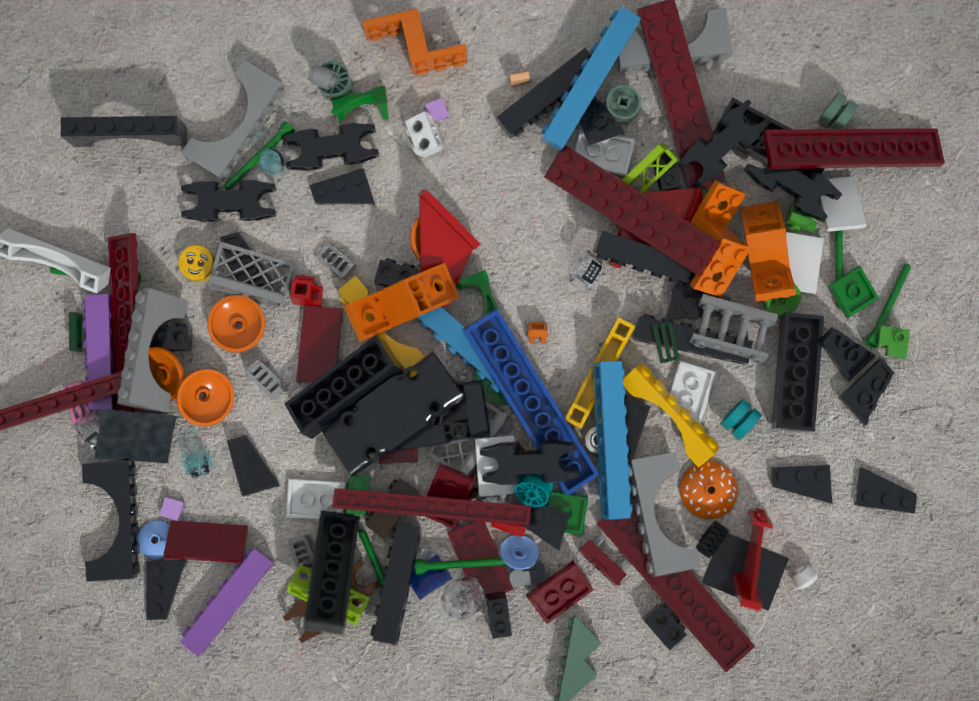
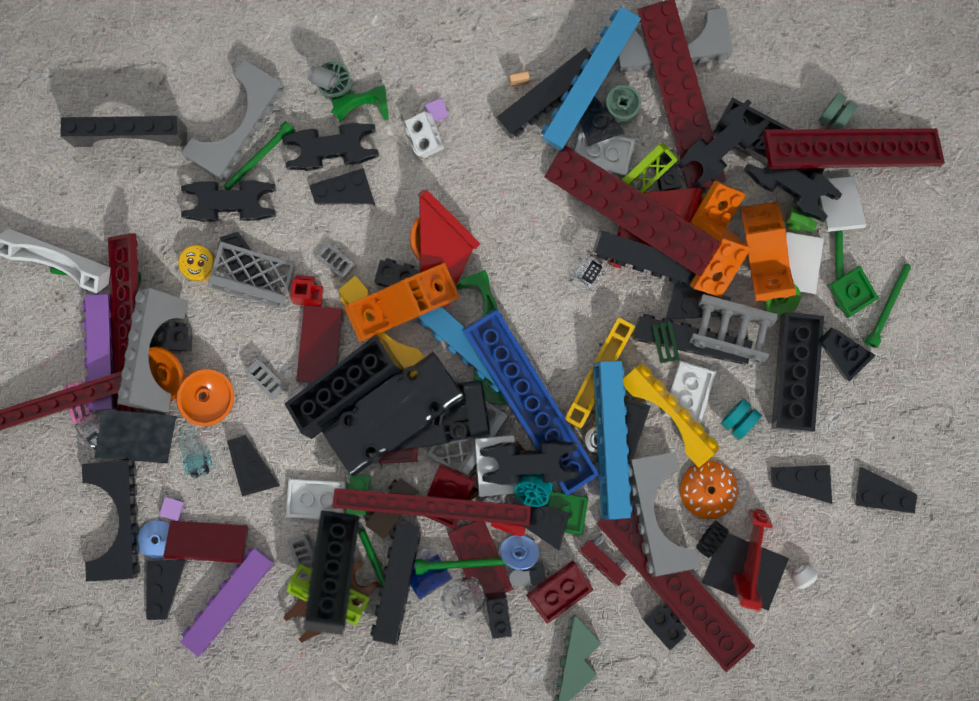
(75, 332): dark green tile -> none
(227, 314): orange dish -> none
(277, 162): clear light blue head -> none
(410, 24): orange bracket -> none
(537, 329): orange tile -> none
(866, 390): black wing -> none
(894, 341): bright green brick -> none

